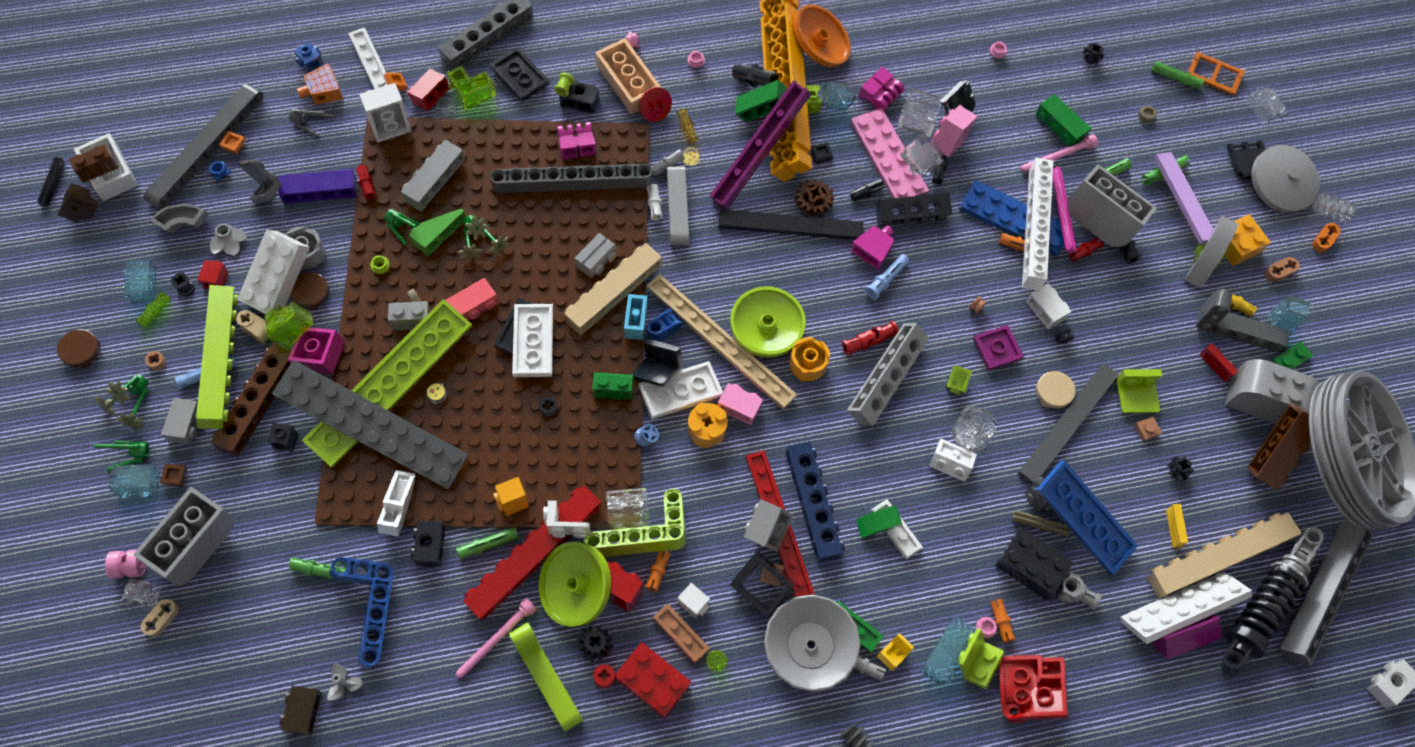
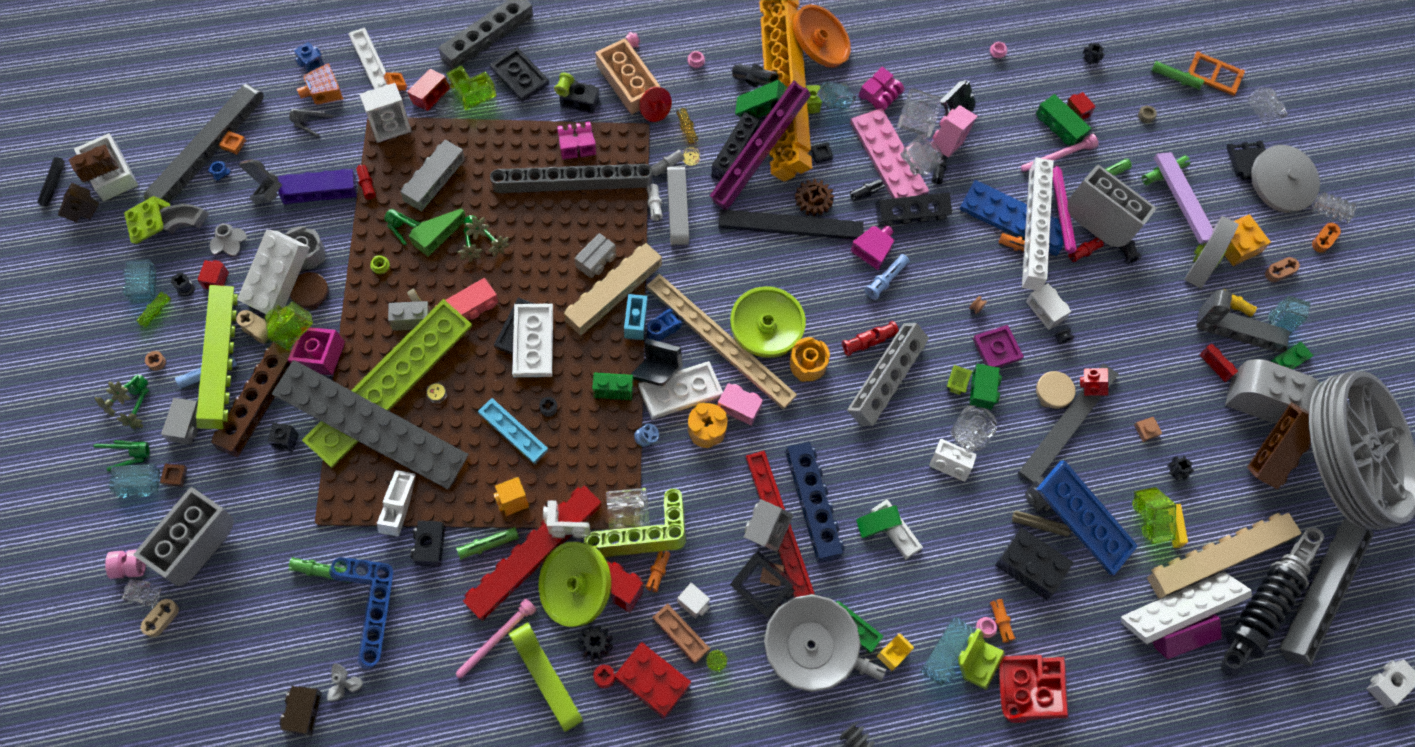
(78, 348): reddish brown tile -> none
(145, 219): none -> lime bracket
(513, 431): none -> medium azure plate
(734, 145): none -> black brick
(984, 386): none -> green brick
(1079, 592): light grey connector -> none
(1081, 105): none -> red brick
(1095, 382): none -> red brick
(1138, 390): lime bracket -> none
(1157, 515): none -> clear neon green brick

